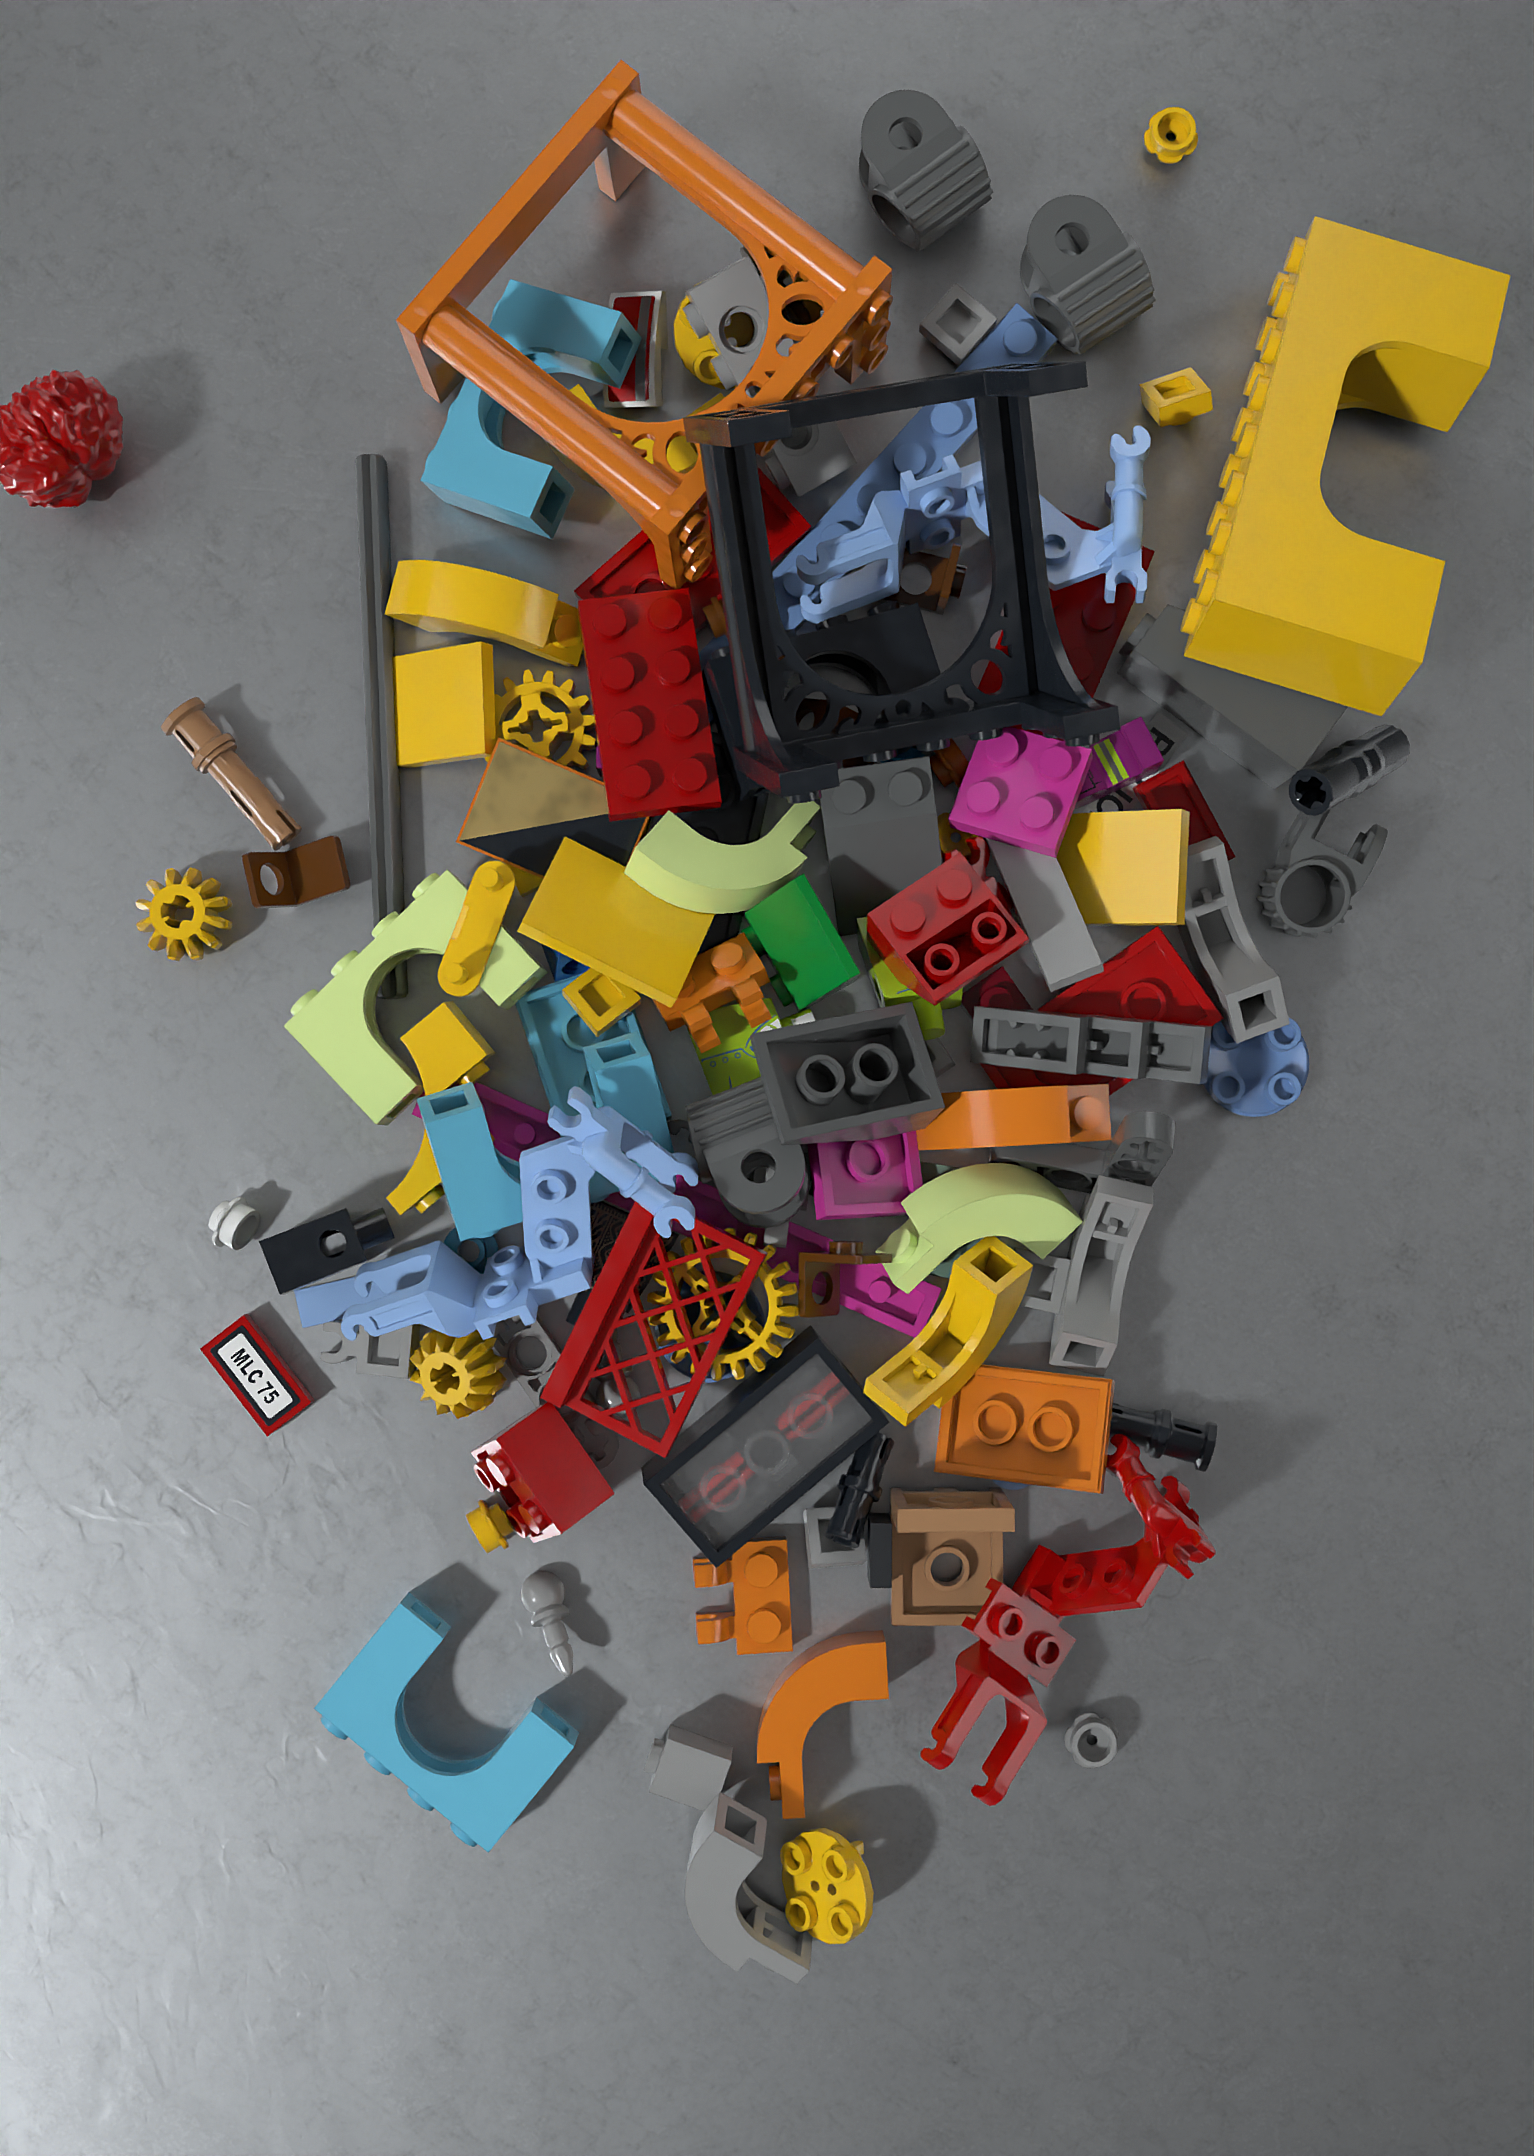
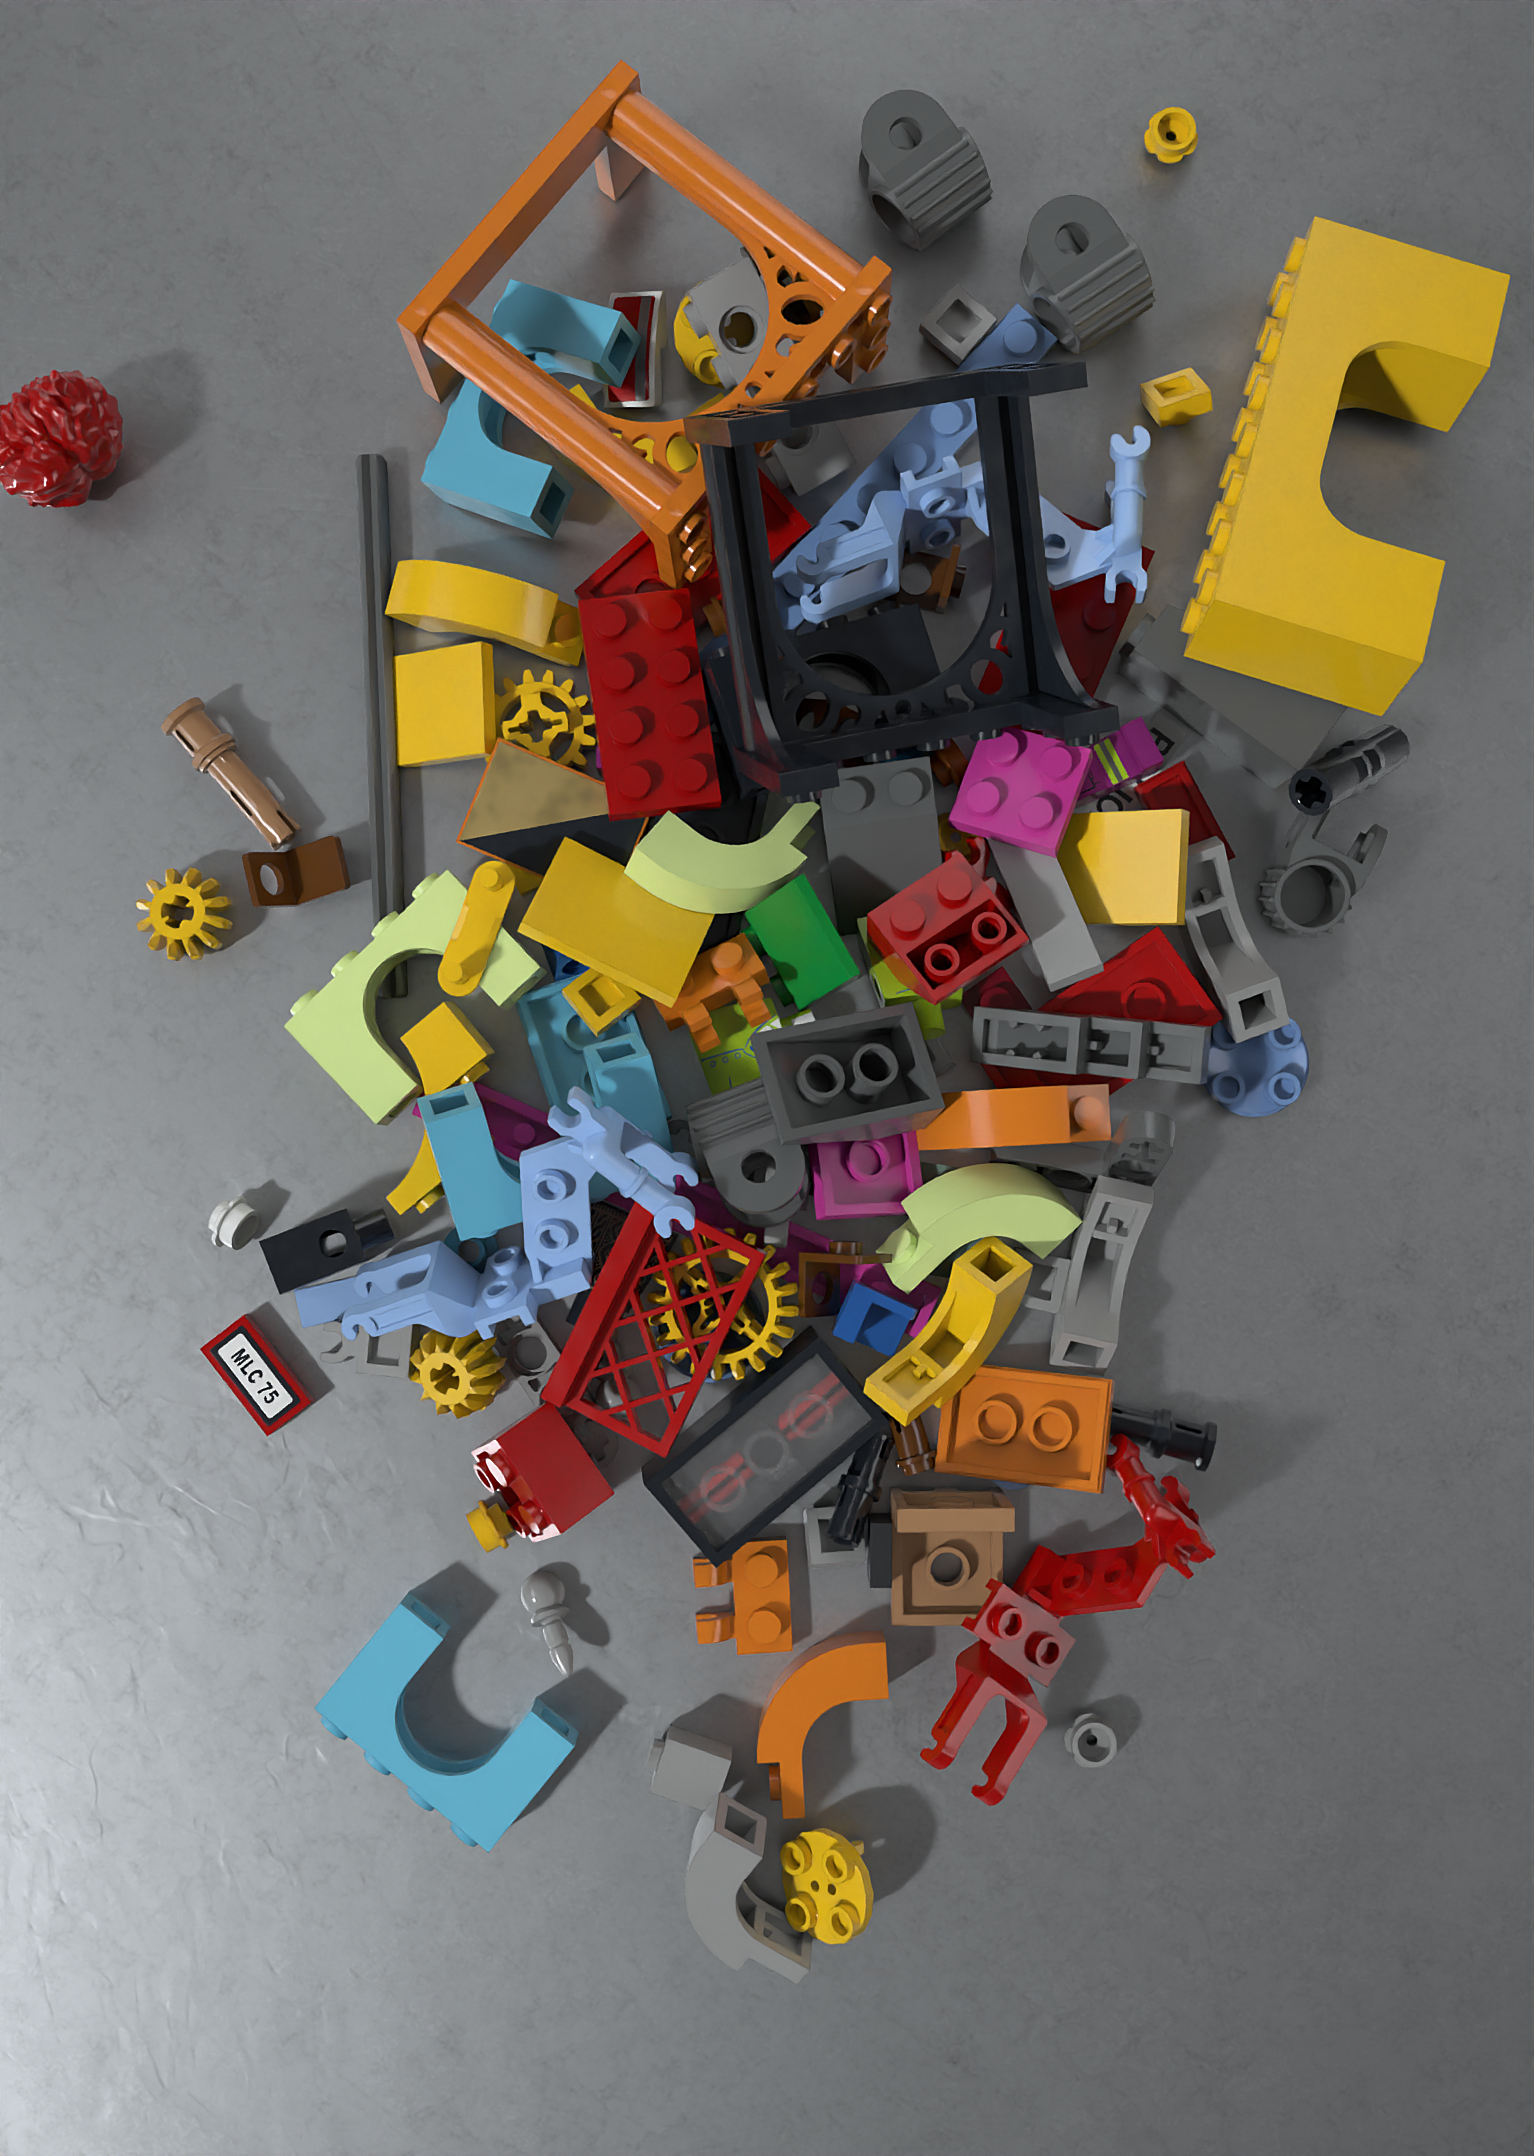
(873, 1318): none -> blue panel
(912, 1446): none -> reddish brown pin

